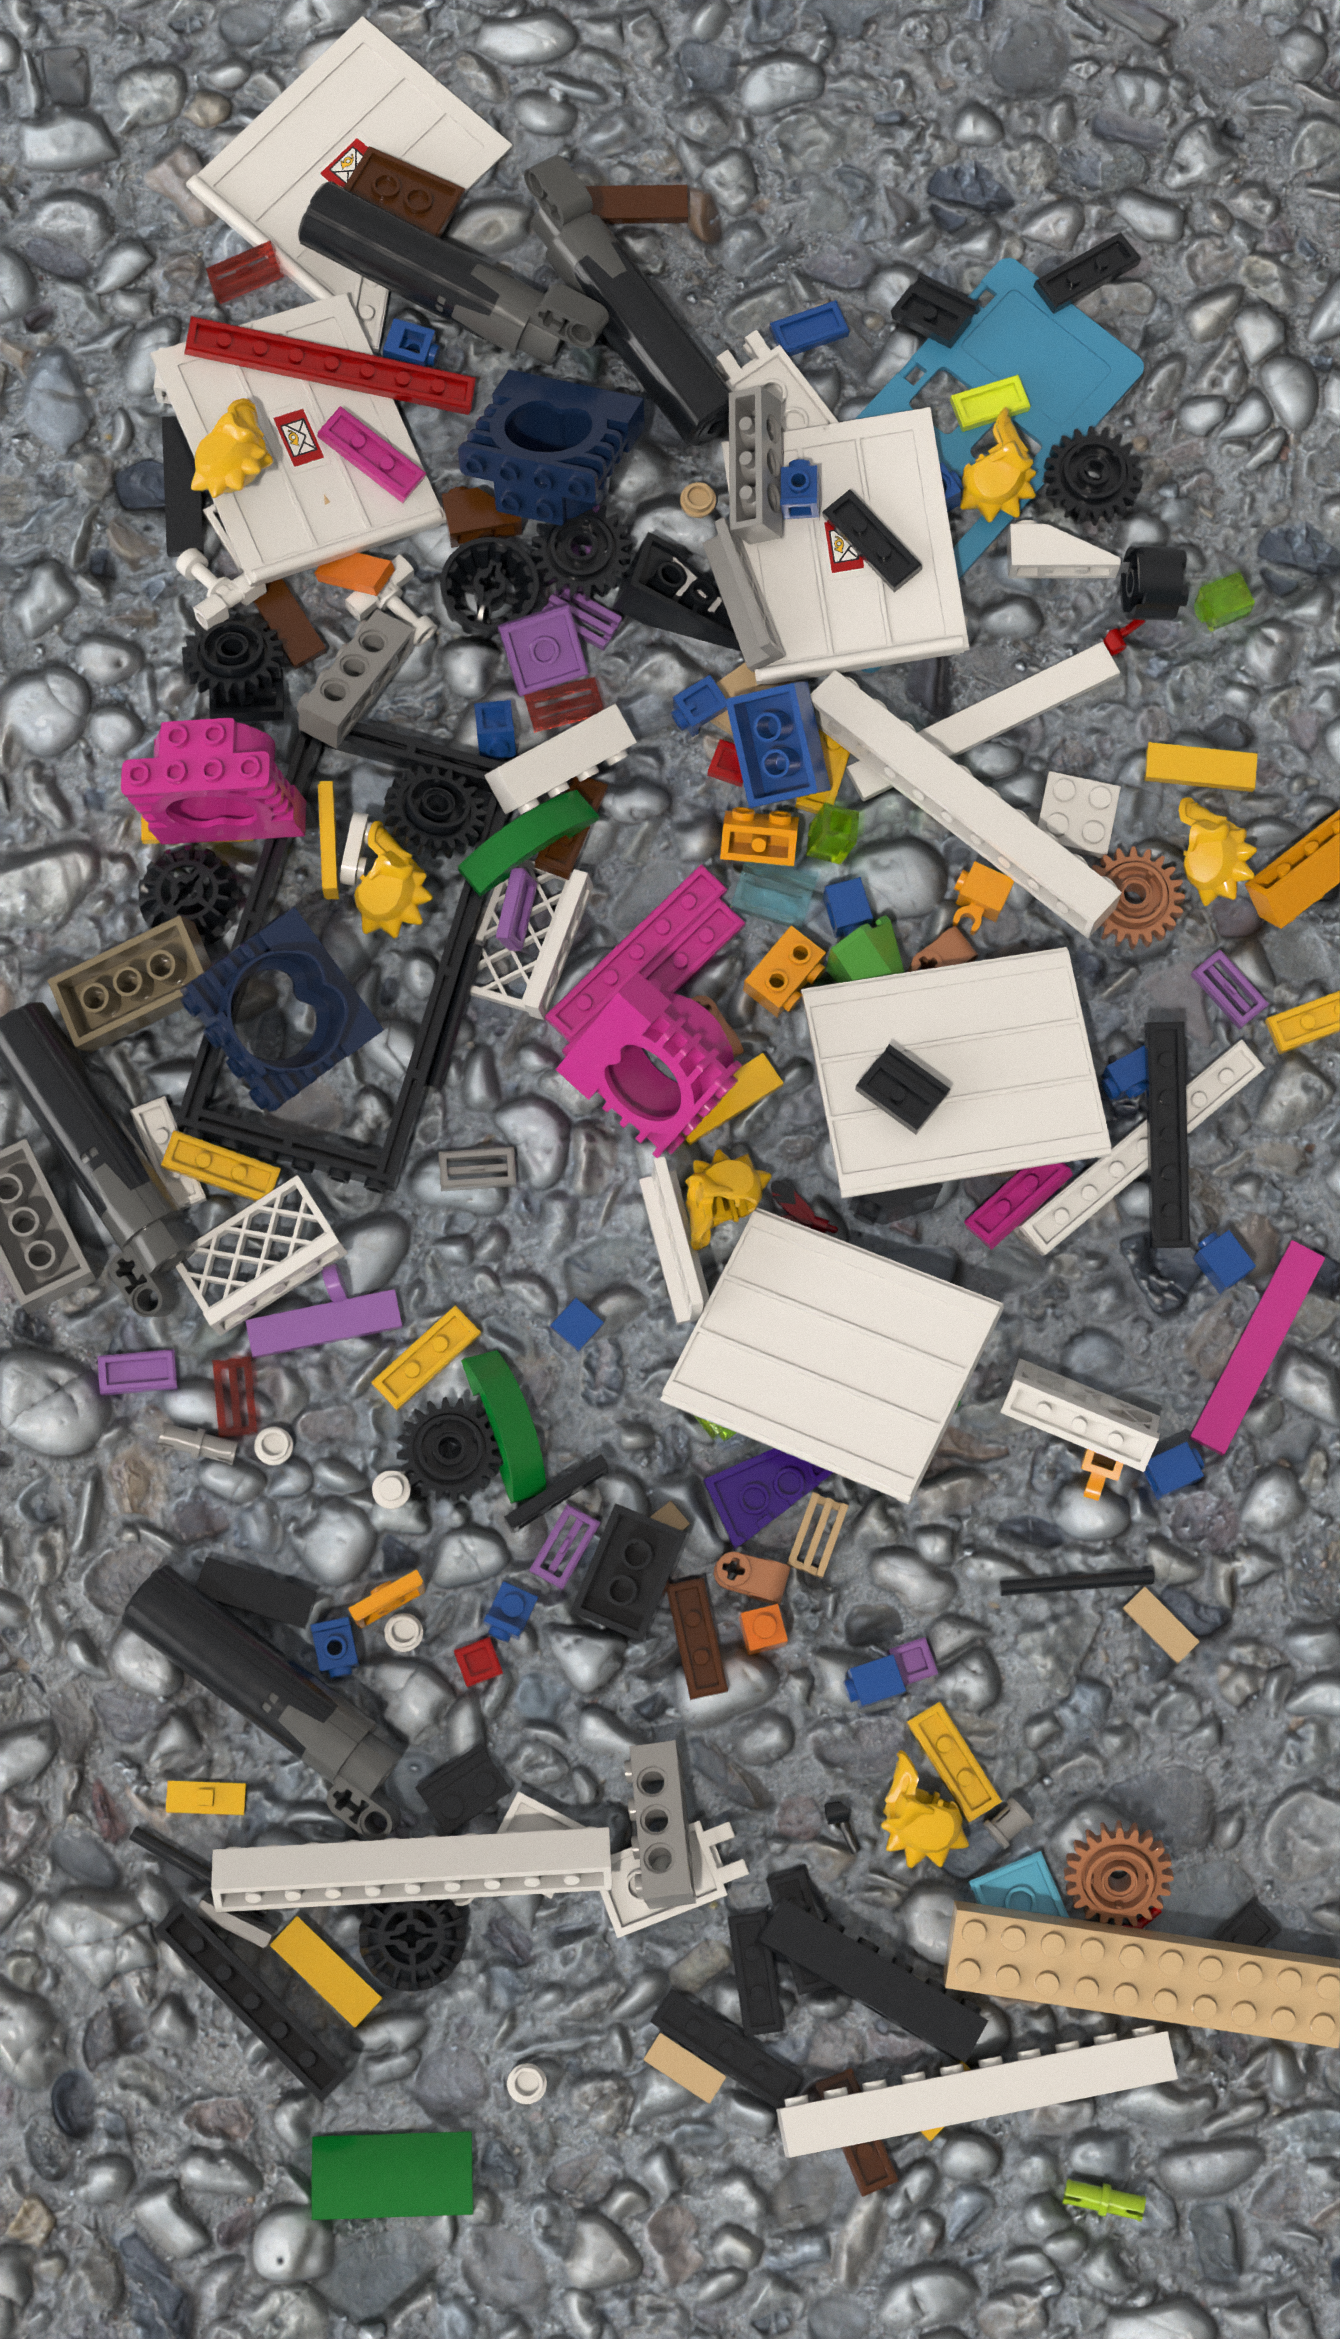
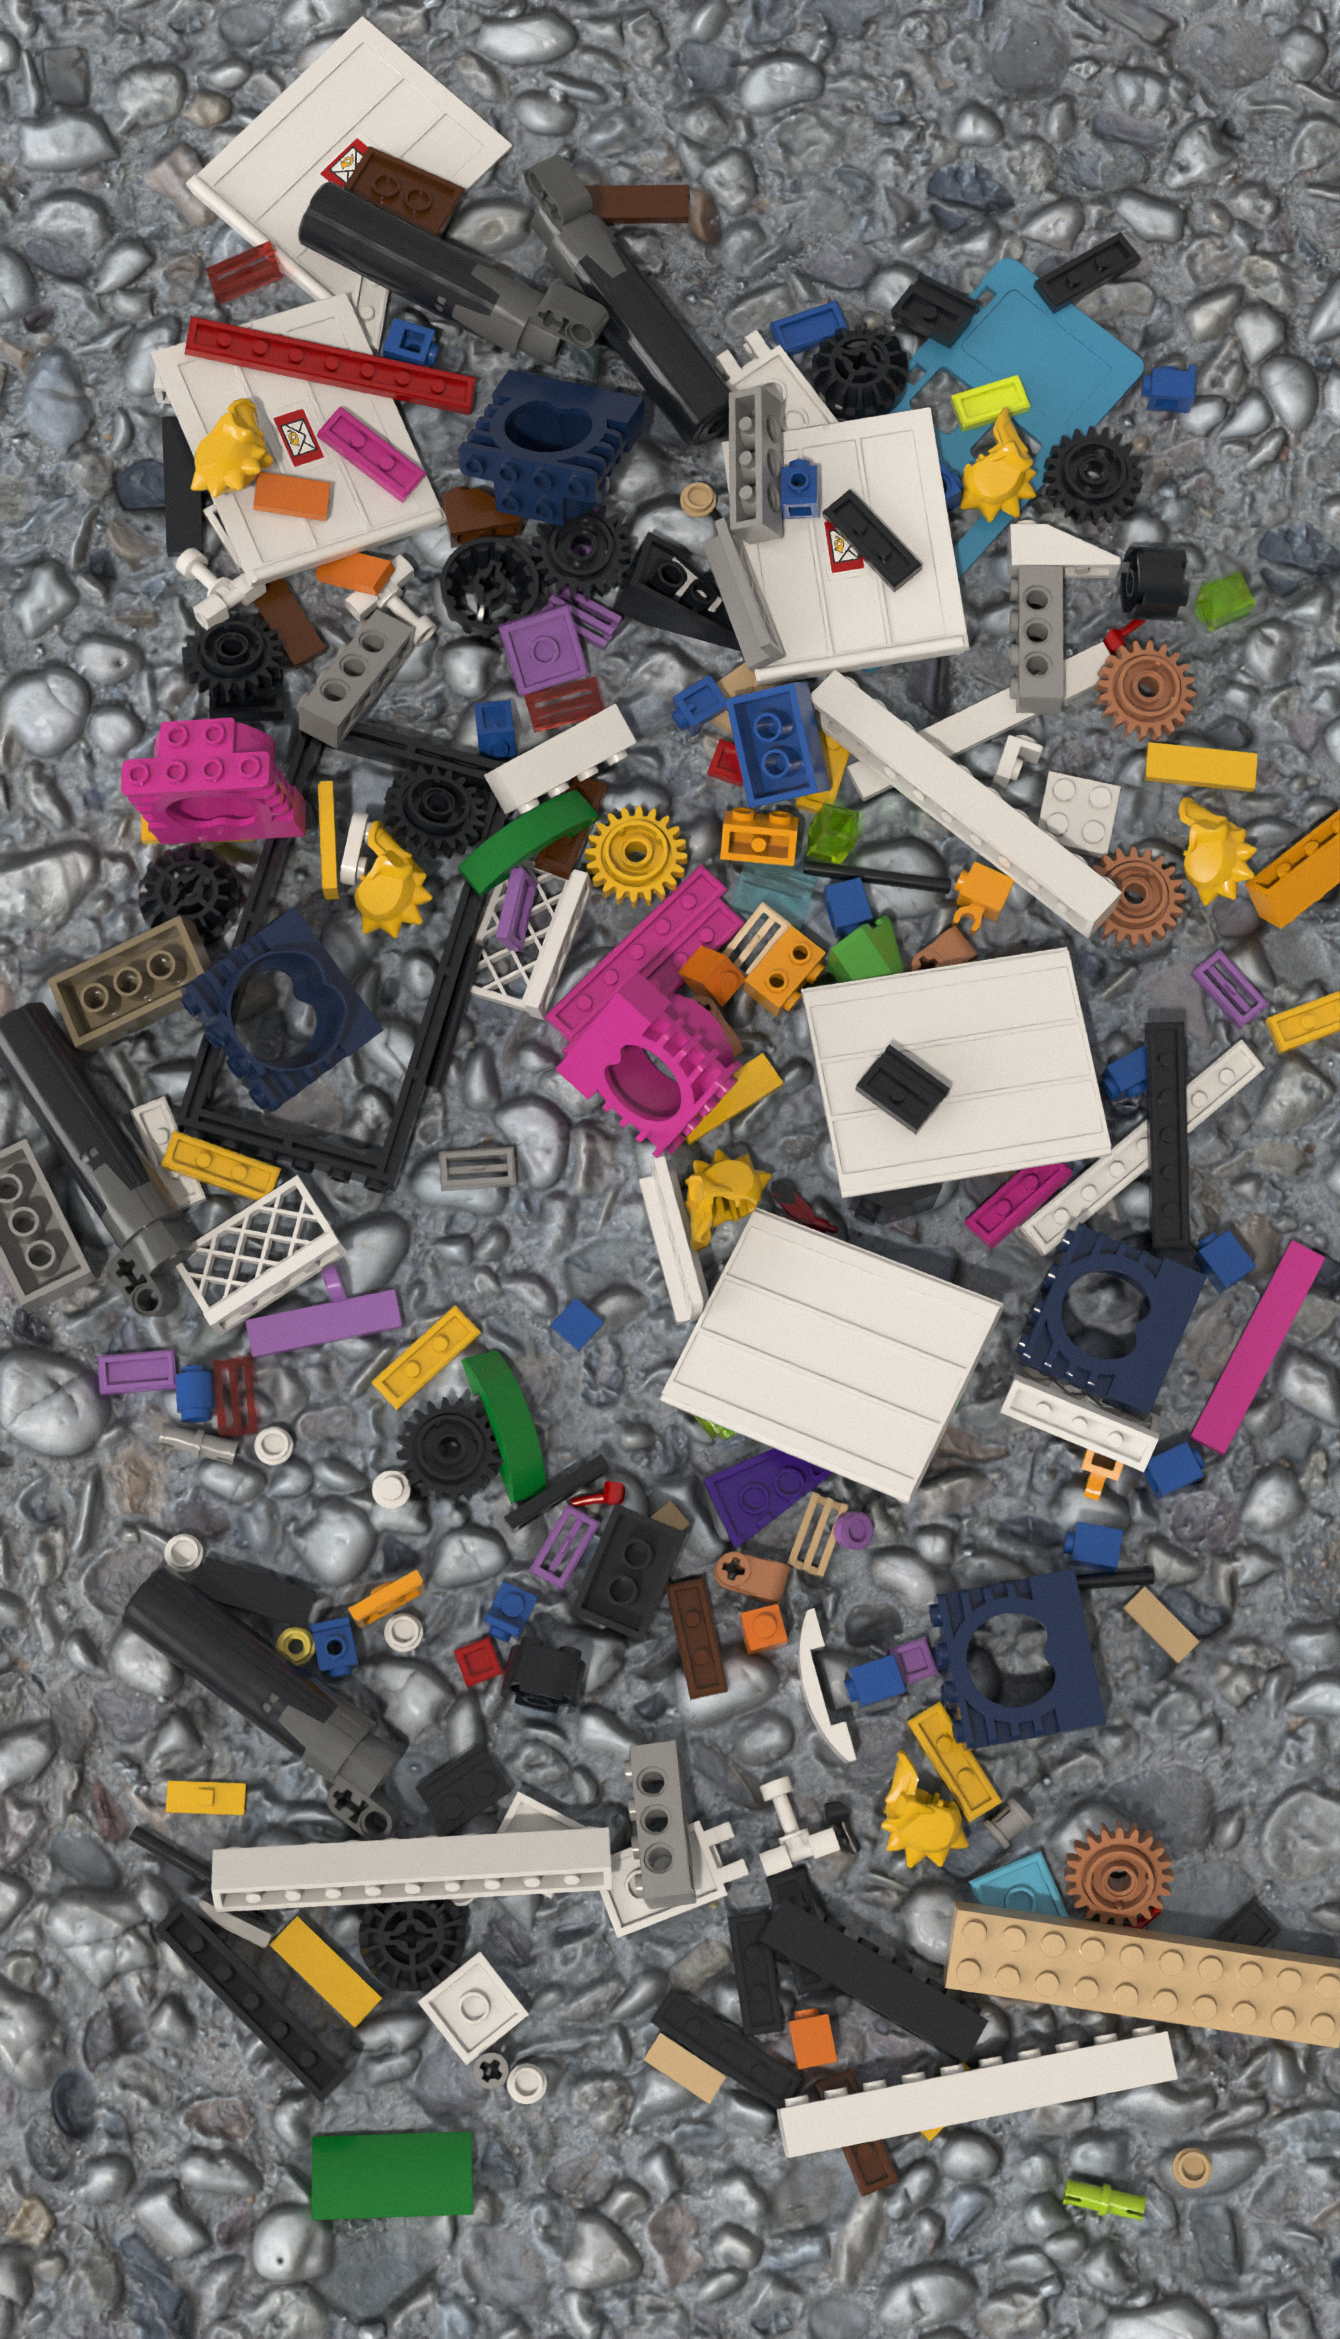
(184, 1553): none -> white plate
(195, 1394): none -> blue brick
(291, 496): none -> orange tile
(304, 1636): none -> light yellow plate
(473, 2008): none -> white plate
(479, 2073): none -> light grey bush
(544, 1676): none -> black brick
(613, 1493): none -> red hand
(636, 878): none -> yellow gear
(711, 975): none -> orange brick
(773, 916): none -> tan tile
(796, 1843): none -> white bar
(811, 2039): none -> orange brick
(836, 1735): none -> white slope
(853, 380): none -> black gear
(853, 1530): none -> medium lavender tile
(877, 877): none -> black bar
(1012, 757): none -> white bracket
(1043, 587): none -> light grey brick
(1075, 1696): none -> dark blue hose
(1093, 1546): none -> blue brick
(1122, 1382): none -> dark blue hose
(1156, 672): none -> nougat gear
(1169, 389): none -> blue brick
(1191, 2168): none -> tan plate

